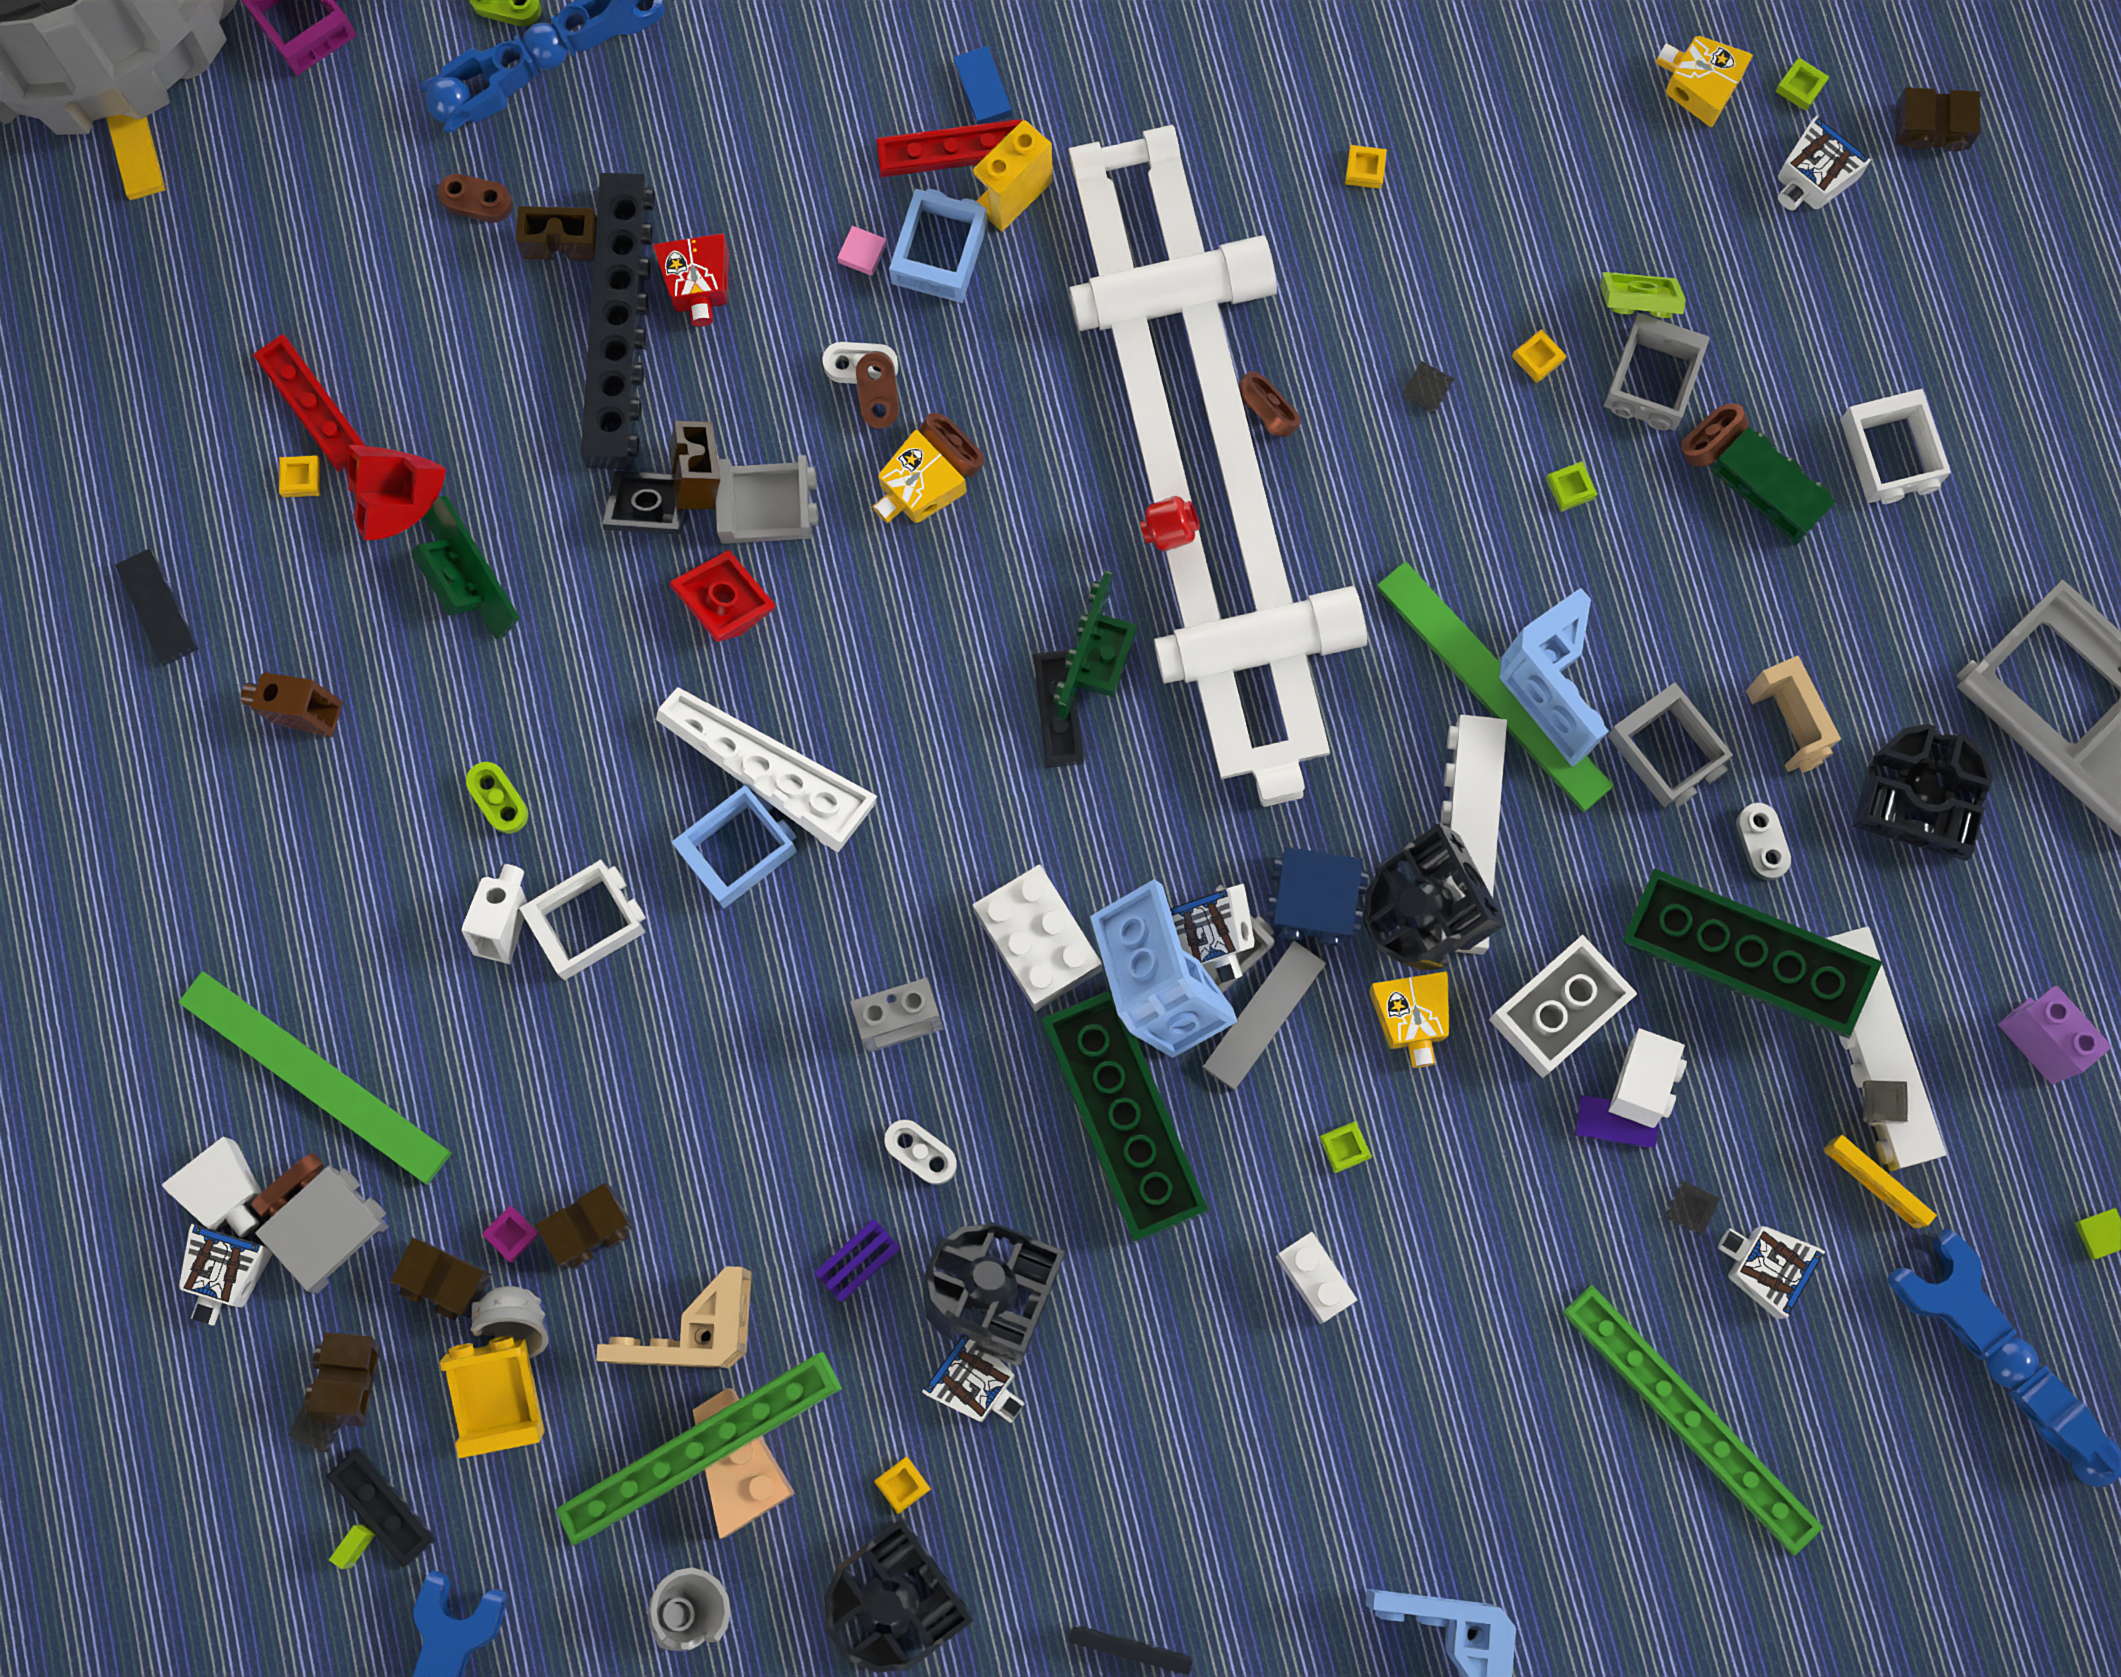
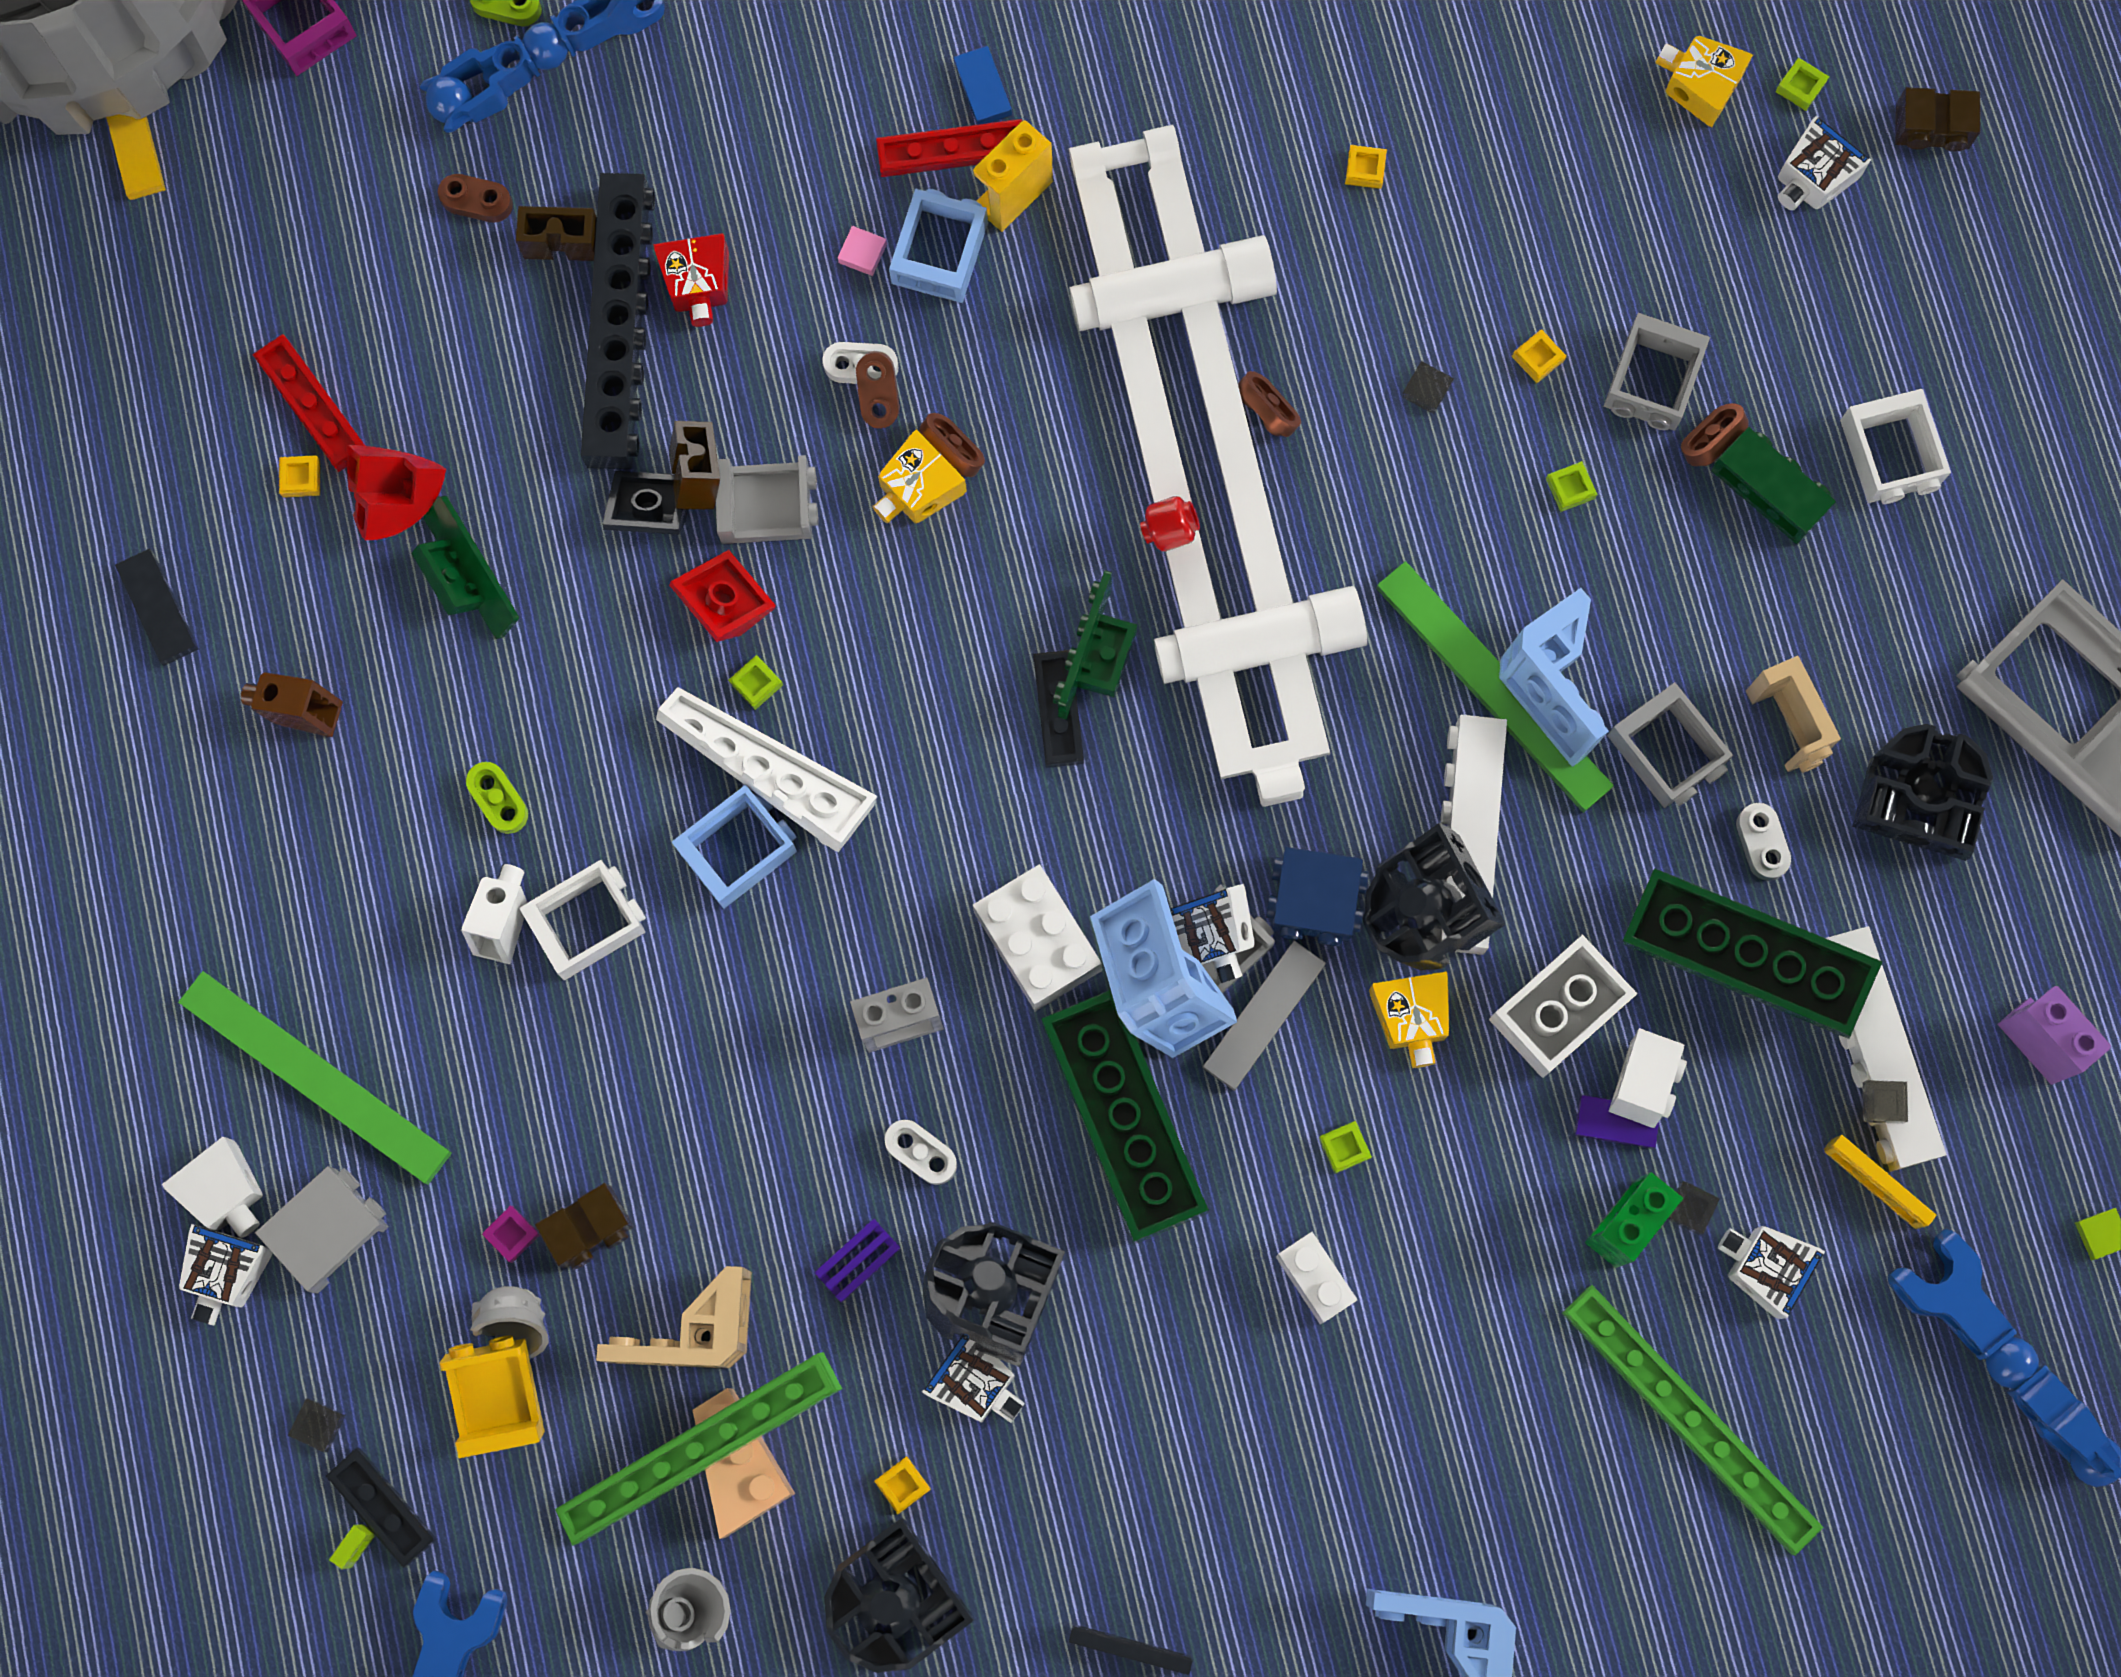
(287, 1185): copper plate -> none
(344, 1379): dark brown brick -> none
(440, 1278): dark brown brick -> none
(755, 682): none -> lime tile
(1638, 1218): none -> green window
(1646, 293): lime plate -> none

